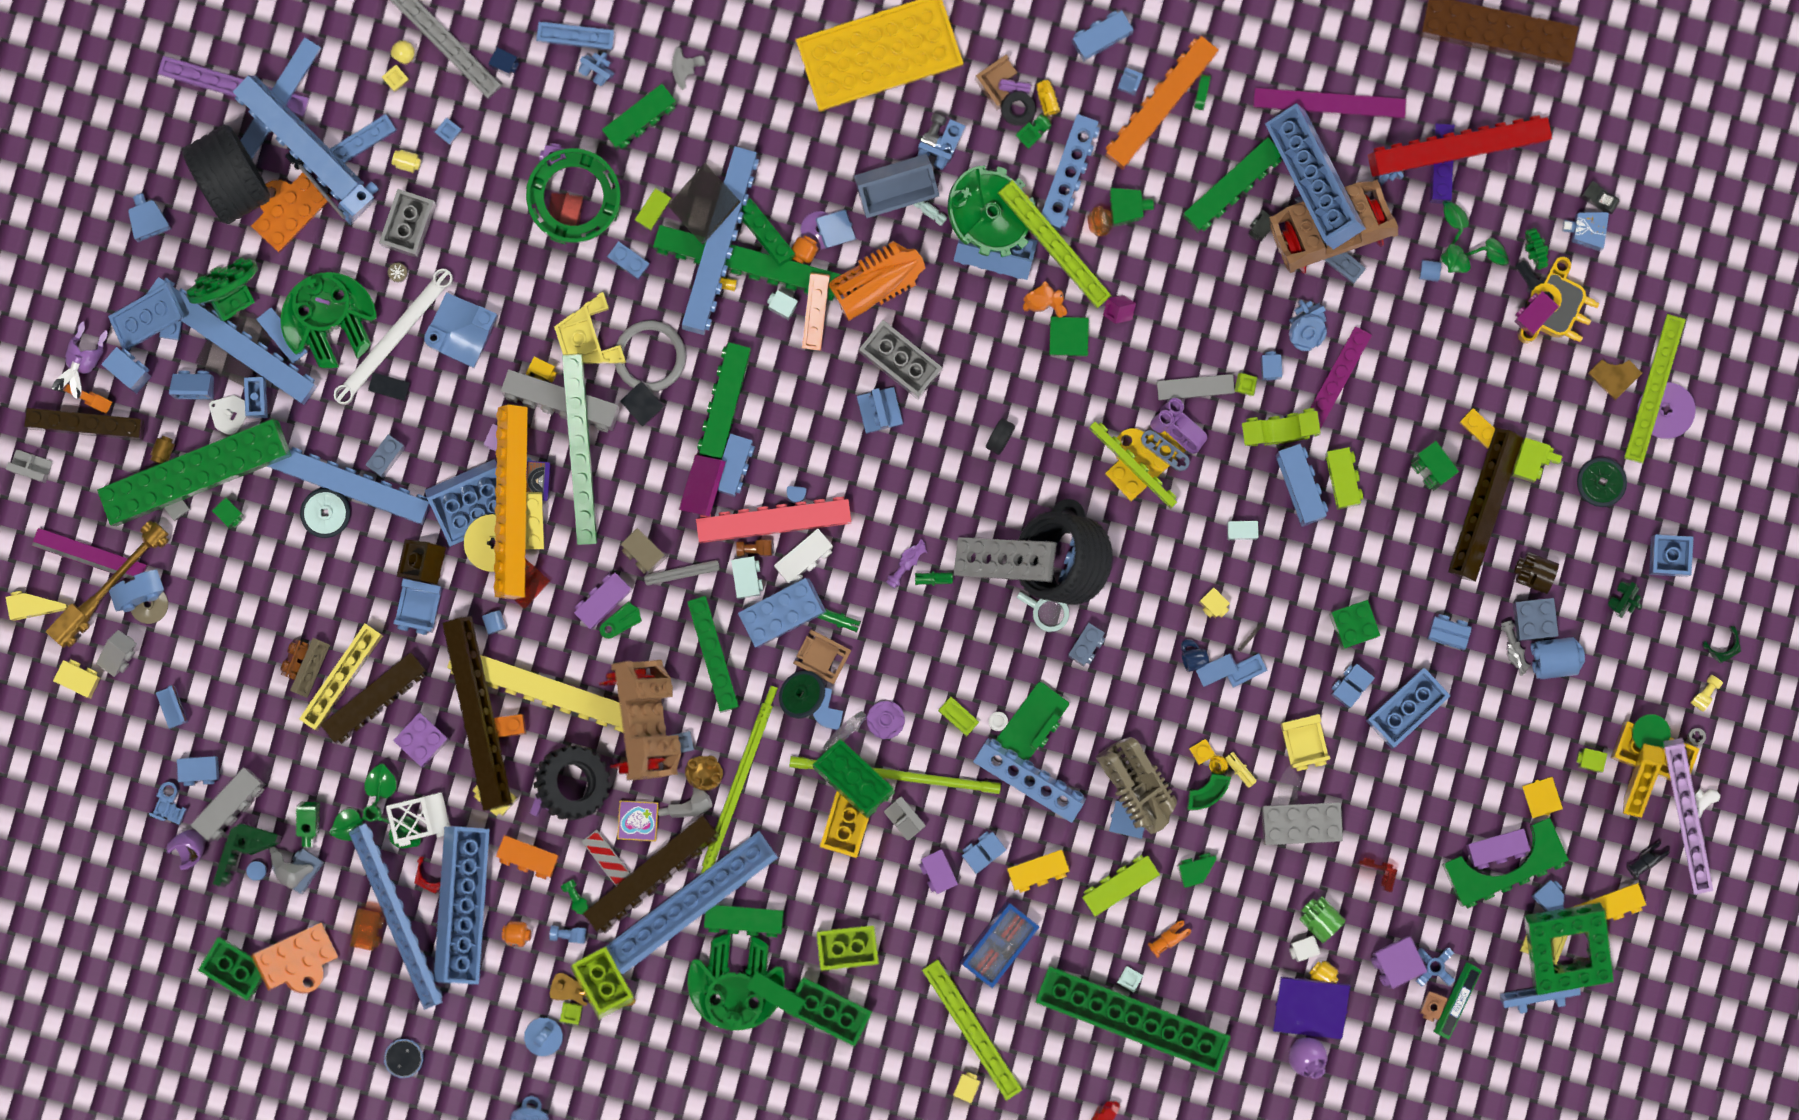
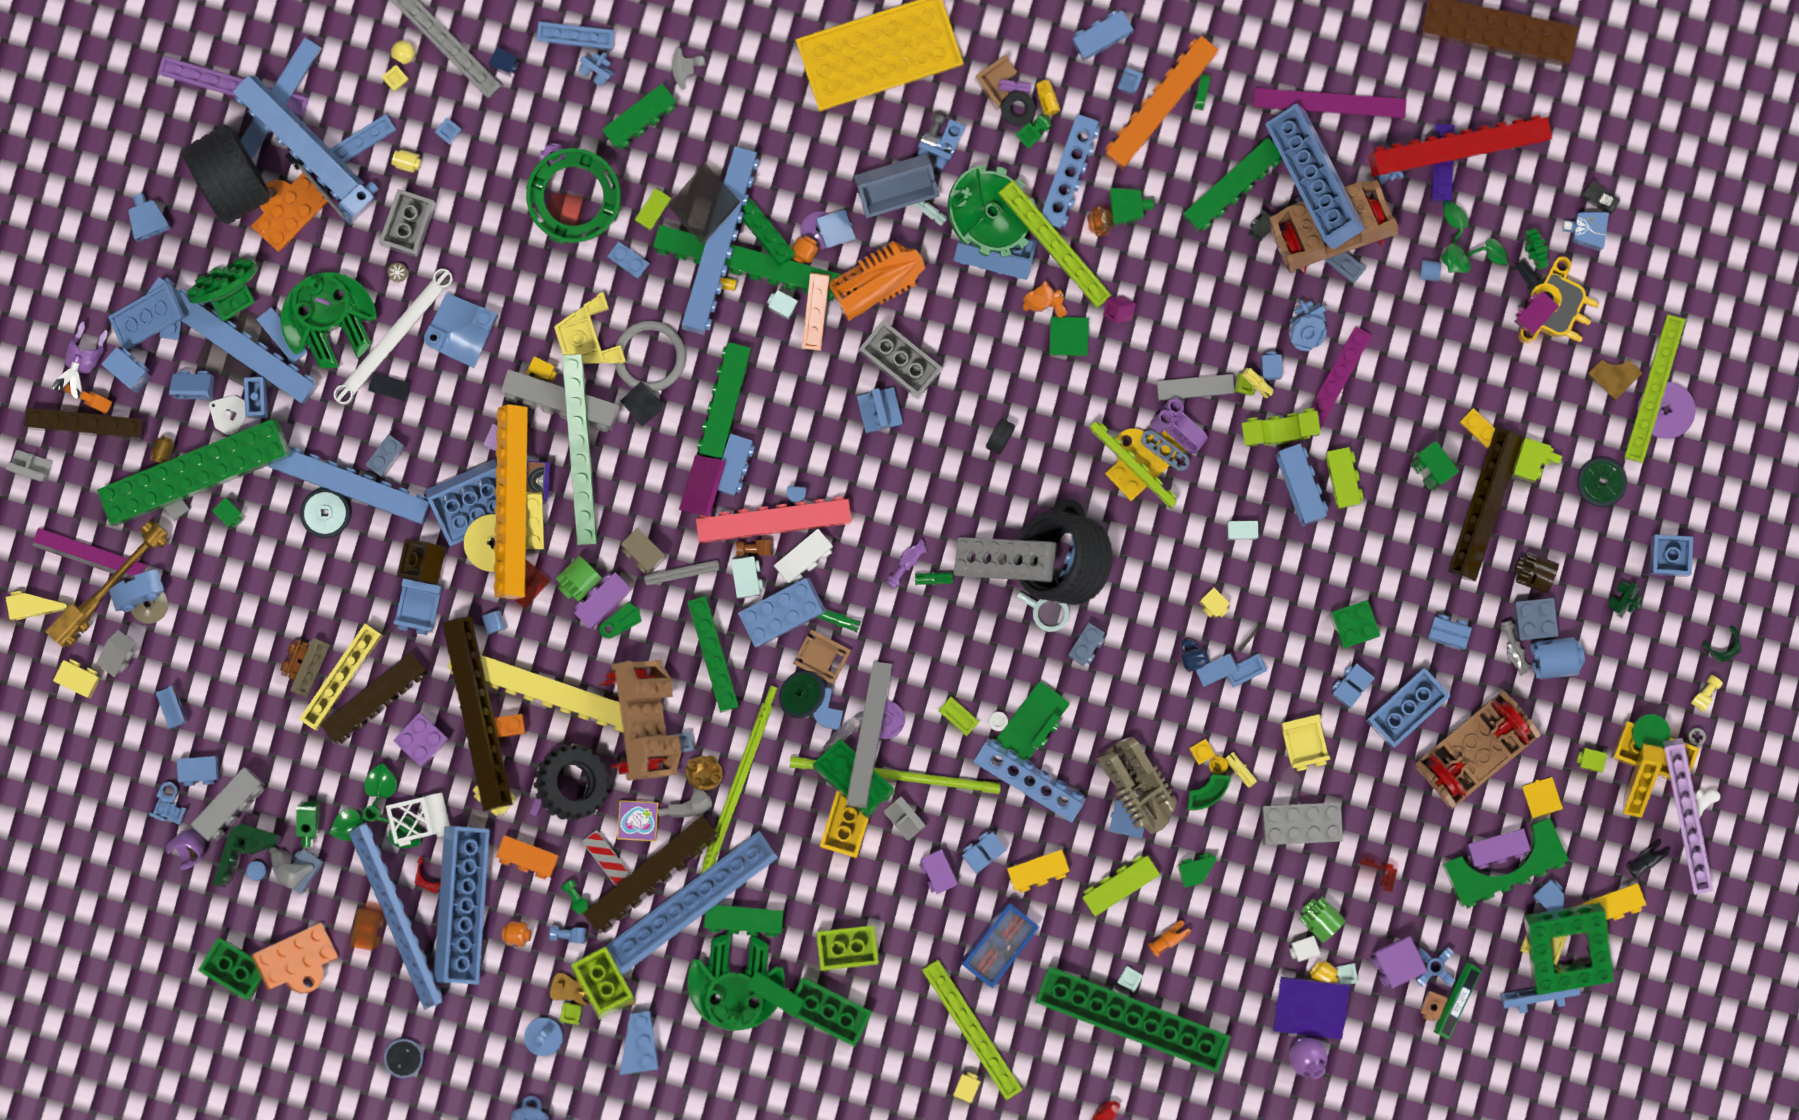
(577, 579): none -> bright green gear
(639, 1045): none -> medium blue wedge
(869, 735): none -> light grey tile
(1257, 382): none -> light yellow axle
(1347, 974): none -> light aqua tile
(1477, 749): none -> medium nougat piece

